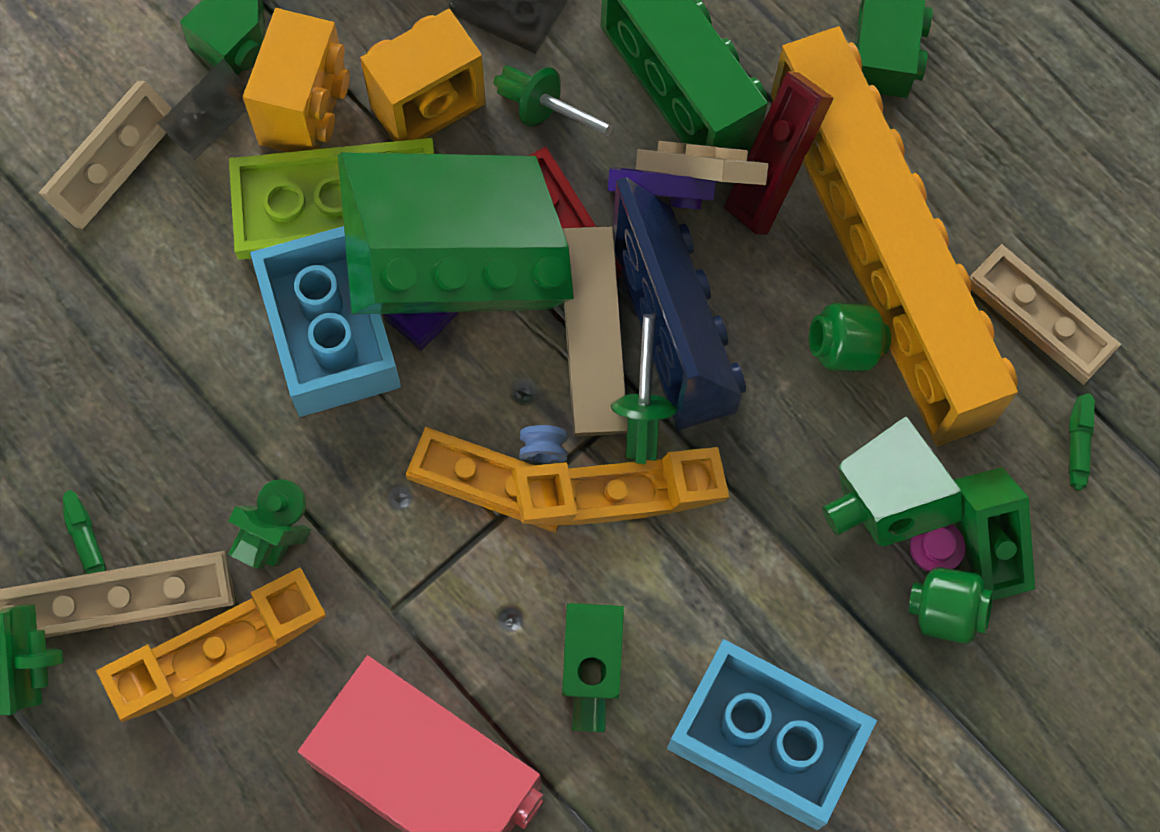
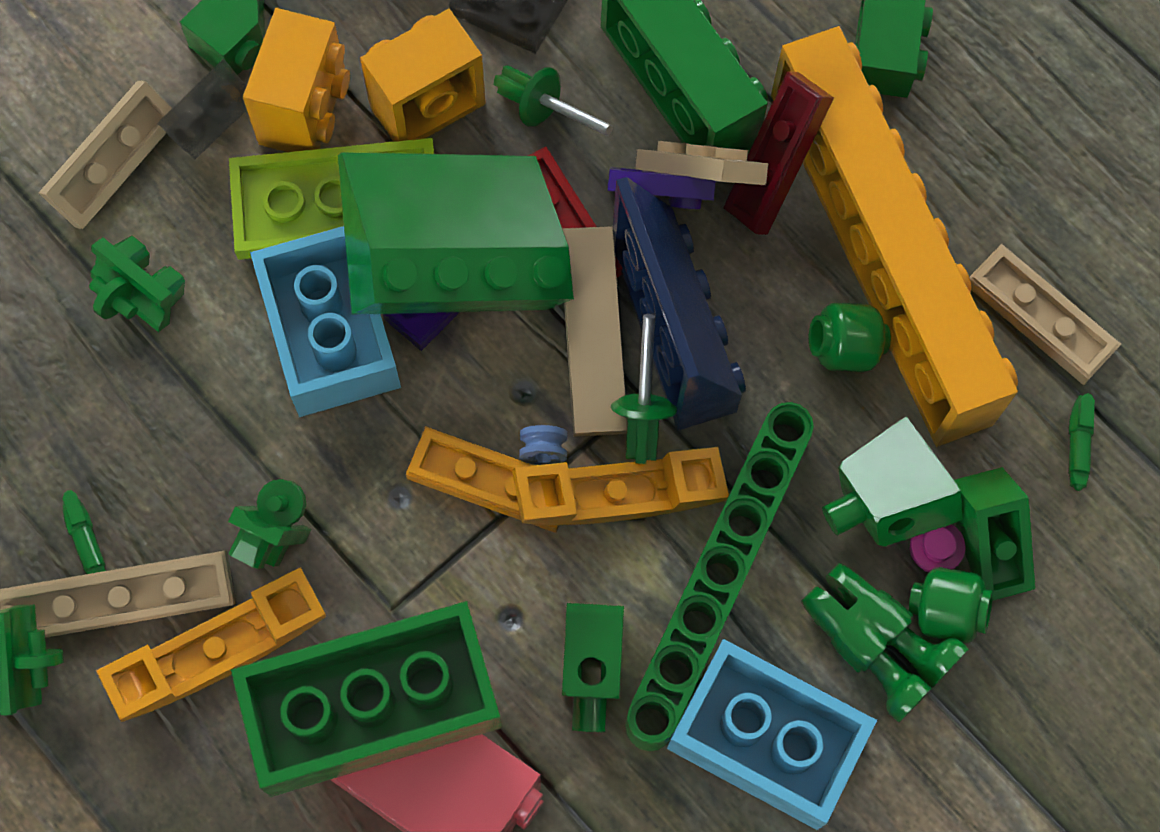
(130, 290): none -> green hips
(365, 699): none -> green brick
(727, 548): none -> green beam
(869, 627): none -> green piece

